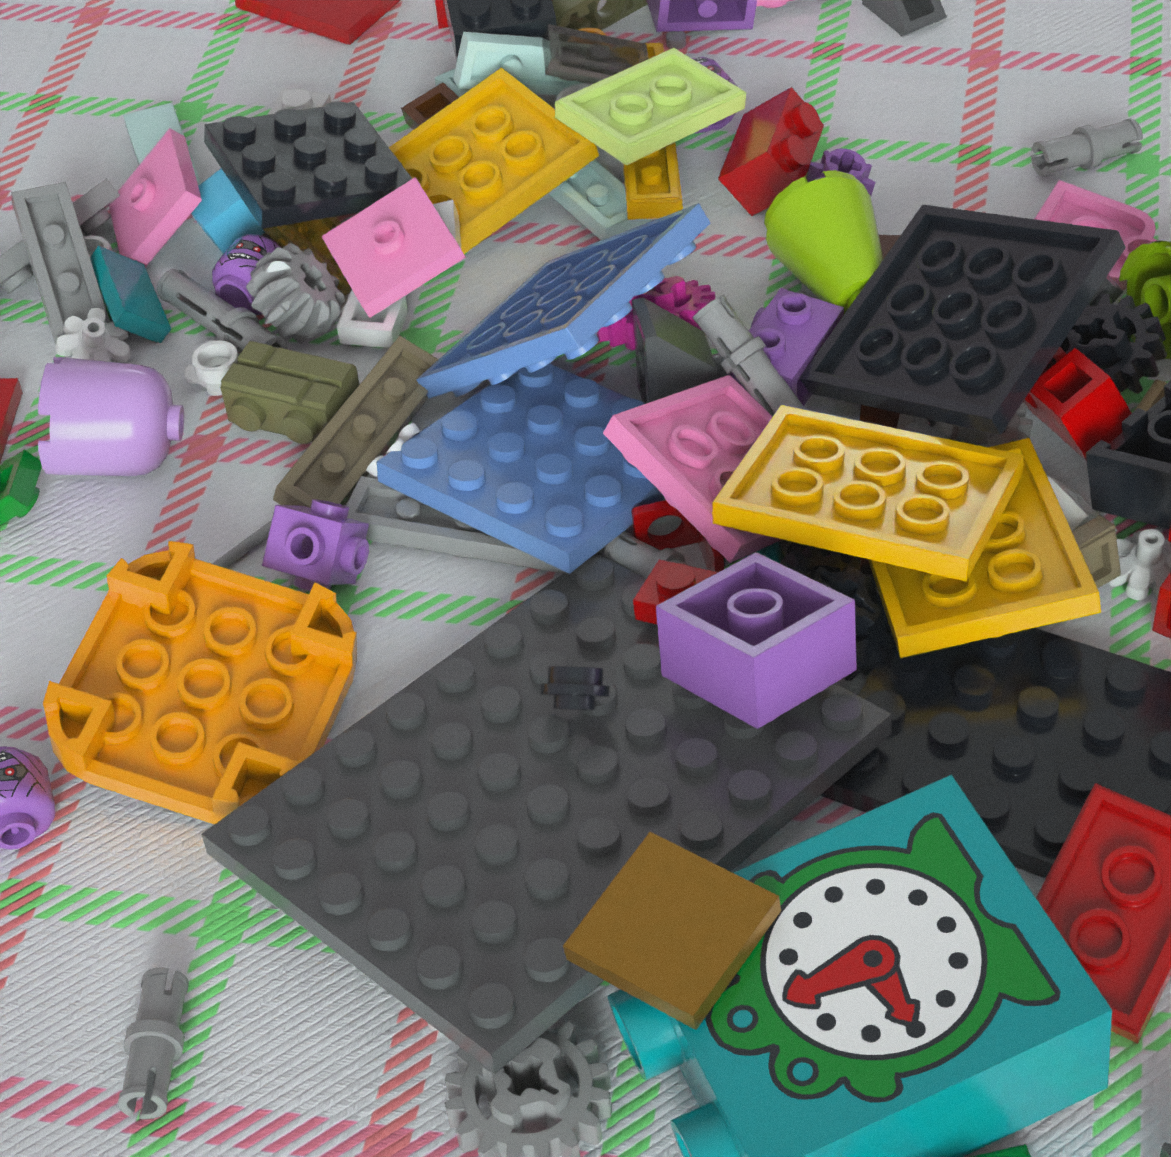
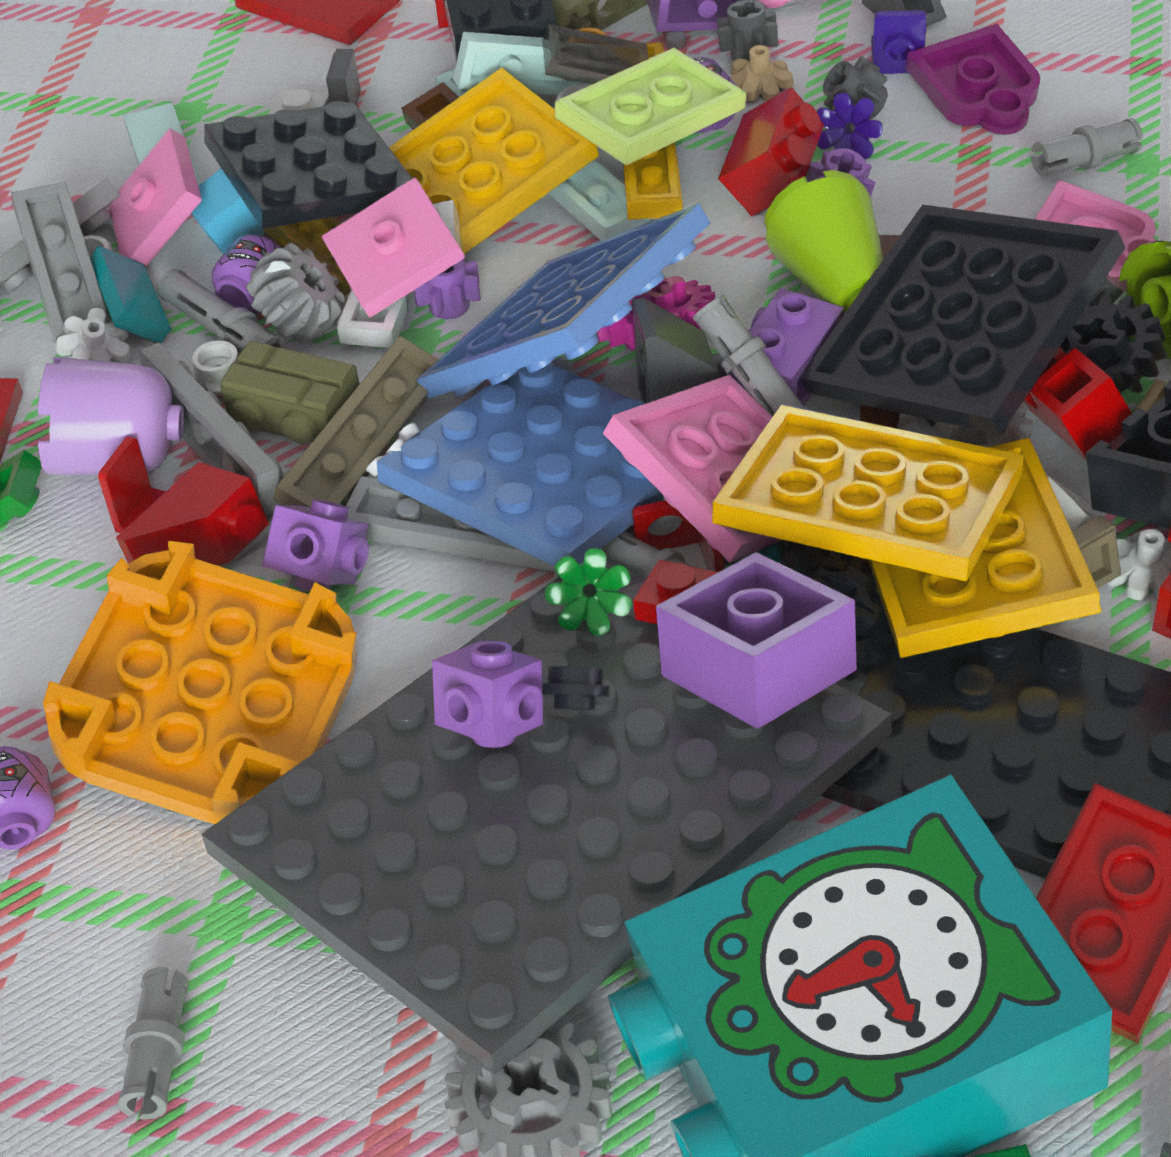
(126, 484): none -> red bracket
(203, 508): none -> red slope
(213, 431): none -> light grey plate
(343, 77): none -> dark grey tile
(450, 291): none -> medium lavender gear
(488, 692): none -> medium lavender brick
(586, 604): none -> green plant
(672, 929): pearl gold tile -> none
(745, 28): none -> dark grey gear
(761, 74): none -> tan plant
(838, 125): none -> dark purple plant
(858, 81): none -> dark grey gear
(894, 37): none -> dark purple bracket
(978, 80): none -> magenta plate

